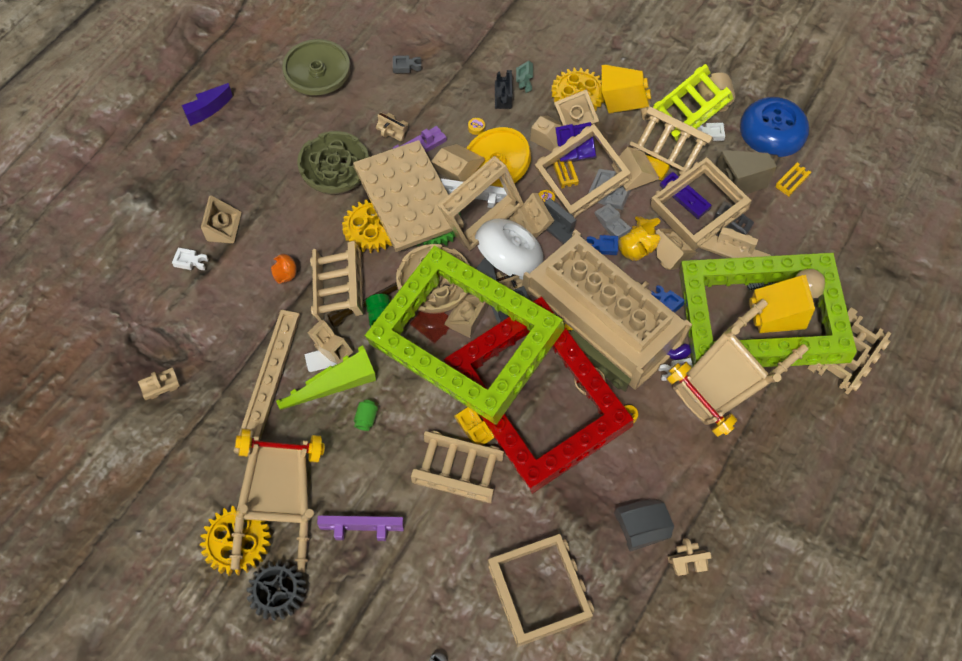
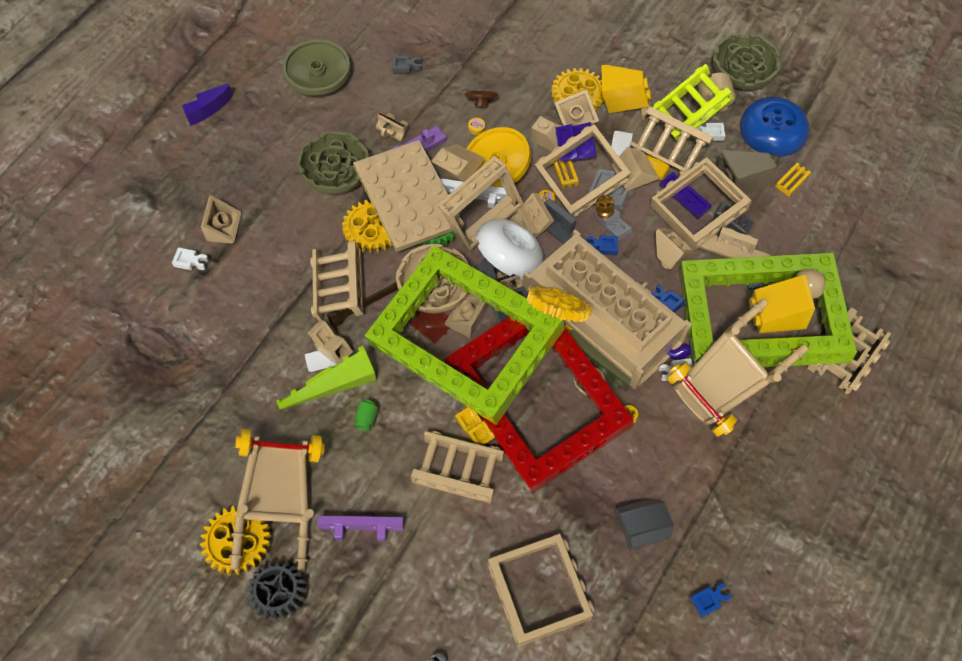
(159, 383): tan hips -> none
(270, 374): tan plate -> none
(284, 269): orange hair -> none
(375, 306): green wheel -> none
(481, 97): none -> reddish brown piece
(503, 91): black hinge -> none
(523, 74): sand green plate -> none
(559, 304): none -> yellow gear
(604, 206): none -> pearl gold wheel
(621, 141): none -> white sticker
(640, 240): yellow piece -> none
(680, 561): tan hips -> none
(708, 601): none -> blue plate
(739, 53): none -> olive brick

